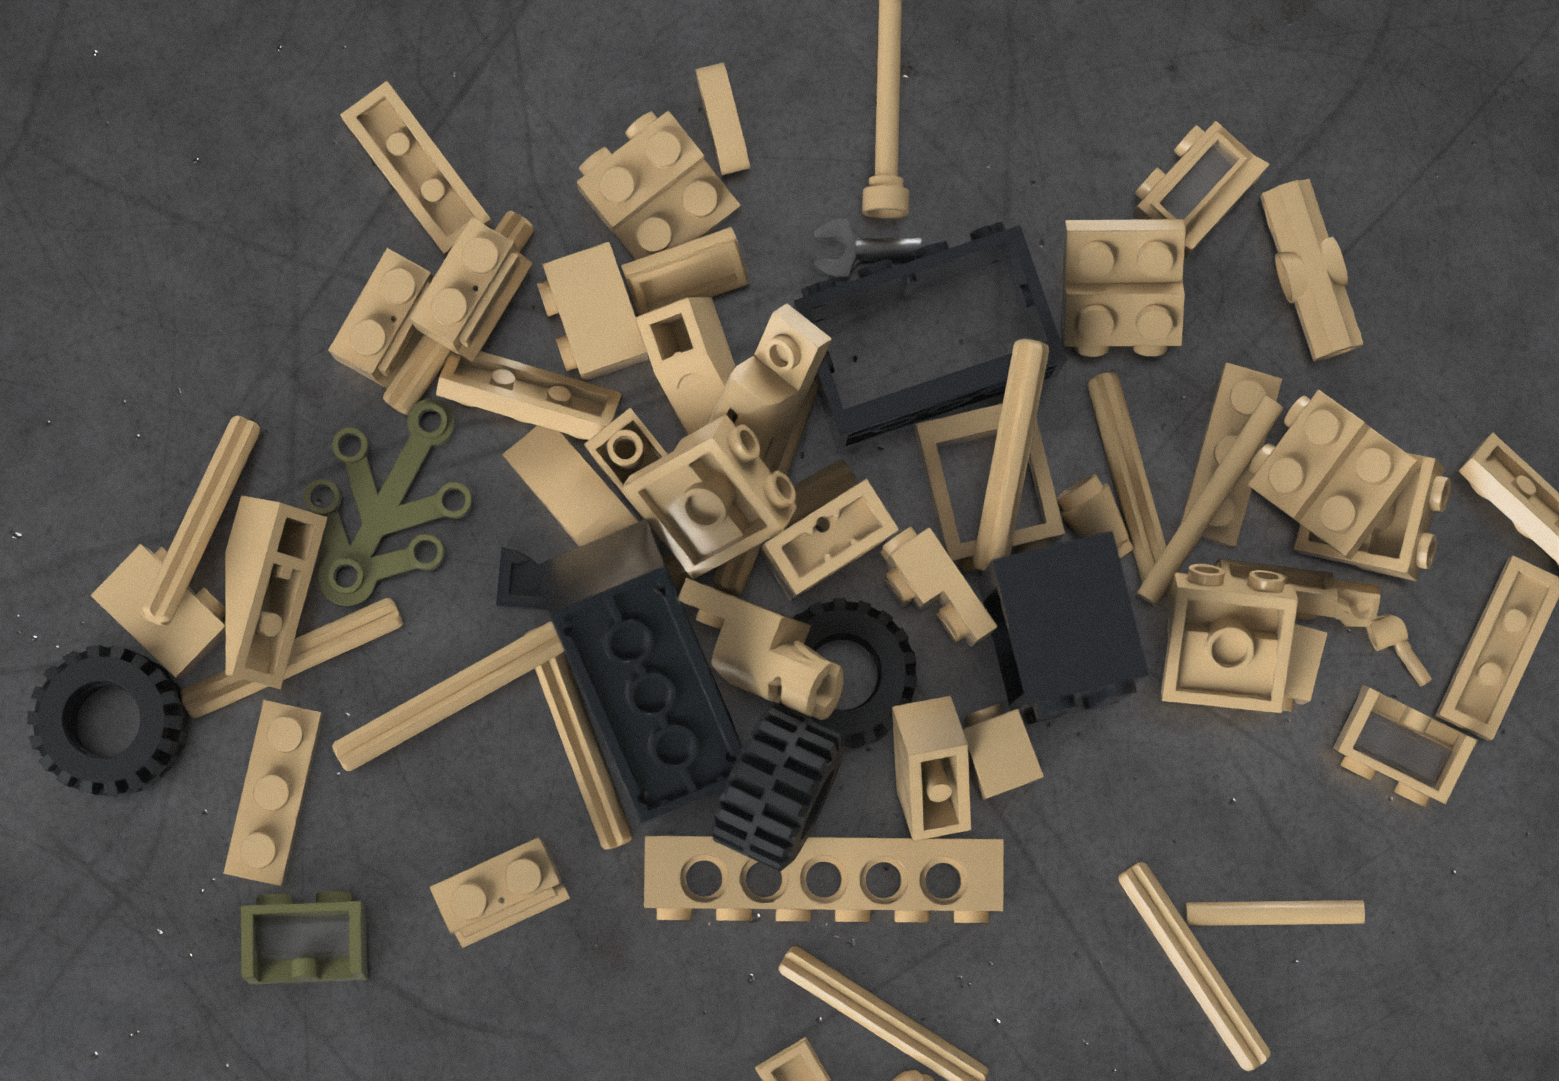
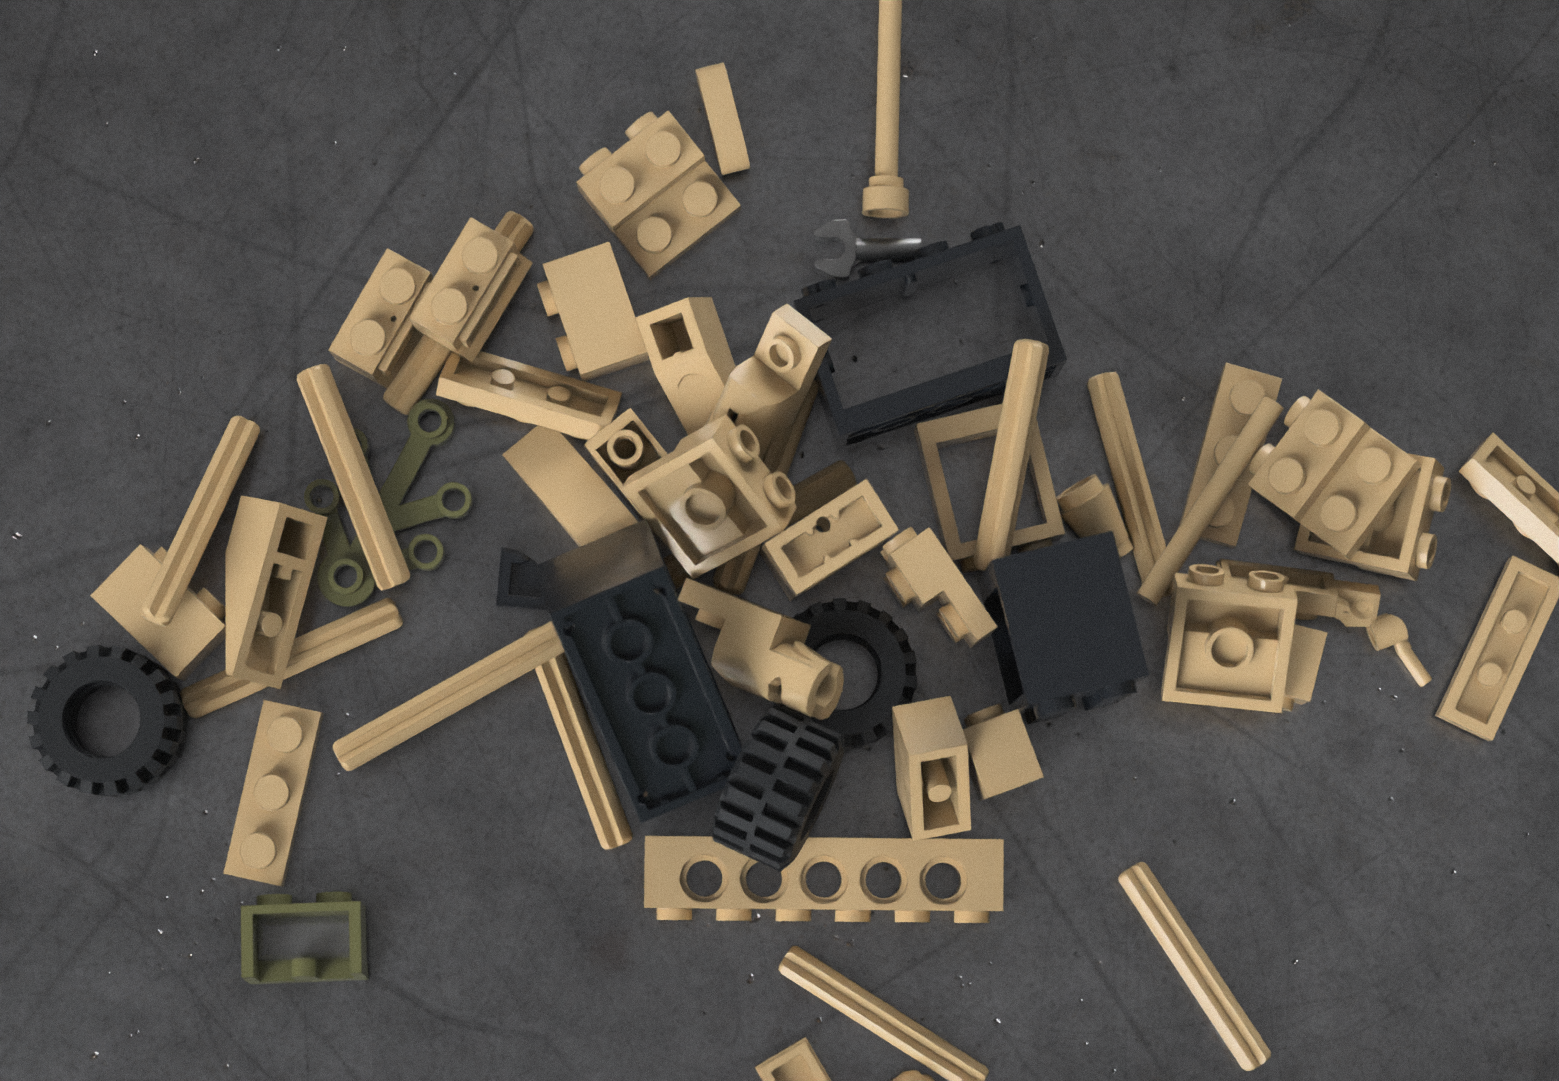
(353, 476): none -> tan axle
(413, 165): tan plate -> none
(500, 892): tan window -> none
(687, 270): tan tile -> none
(1123, 285): tan plate -> none
(1201, 184): tan window -> none
(1274, 912): tan bar -> none
(1311, 269): tan piece -> none
(1404, 746): tan window -> none

